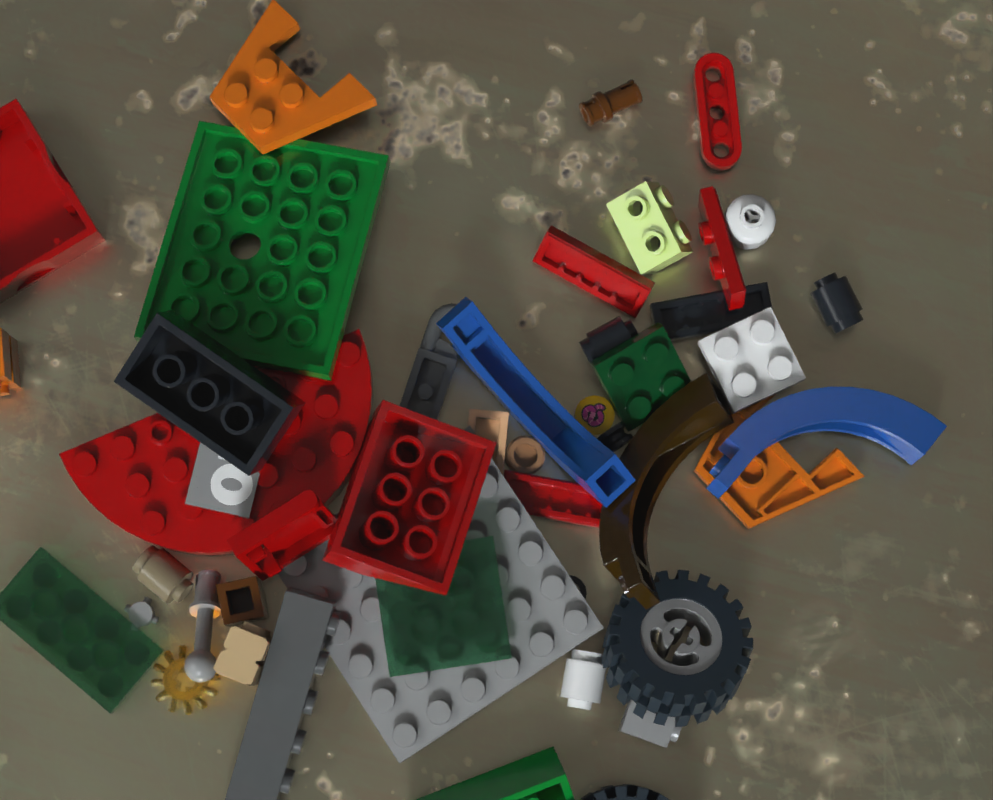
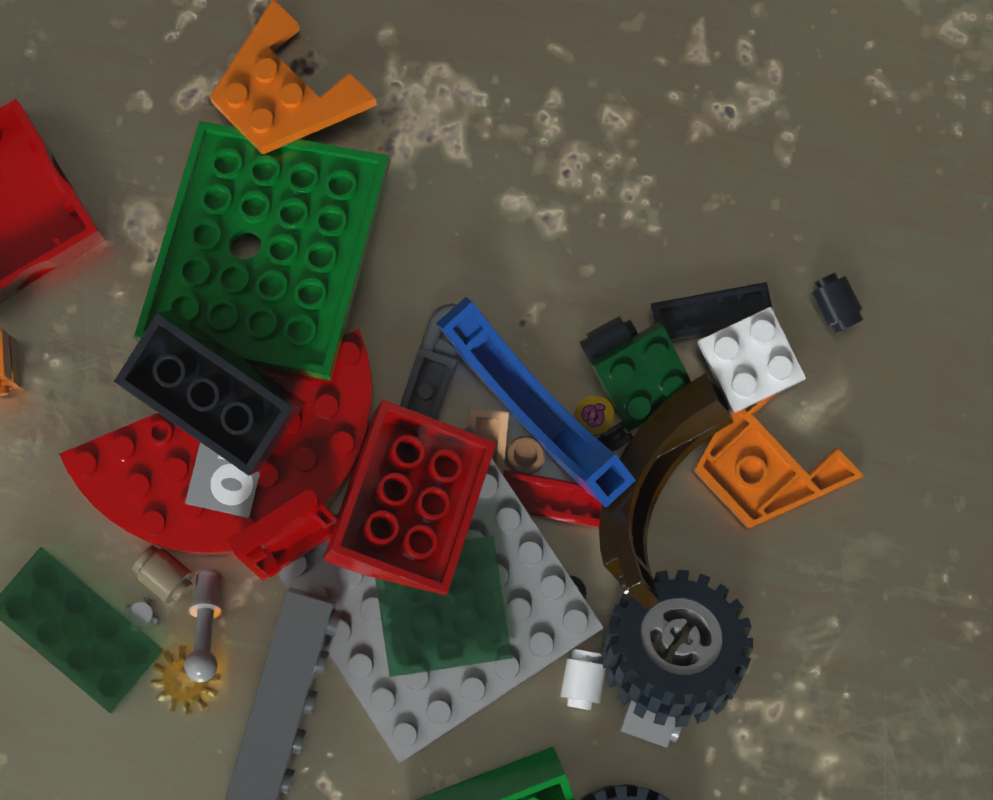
(242, 601): reddish brown brick -> none
(244, 654): tan brick -> none
(593, 271): red plate -> none
(604, 105): reddish brown pin -> none
(650, 227): yellowish green brick -> none
(719, 95): red plate -> none
(724, 260): red plate -> none
(742, 232): white head -> none
(850, 410): blue arch -> none

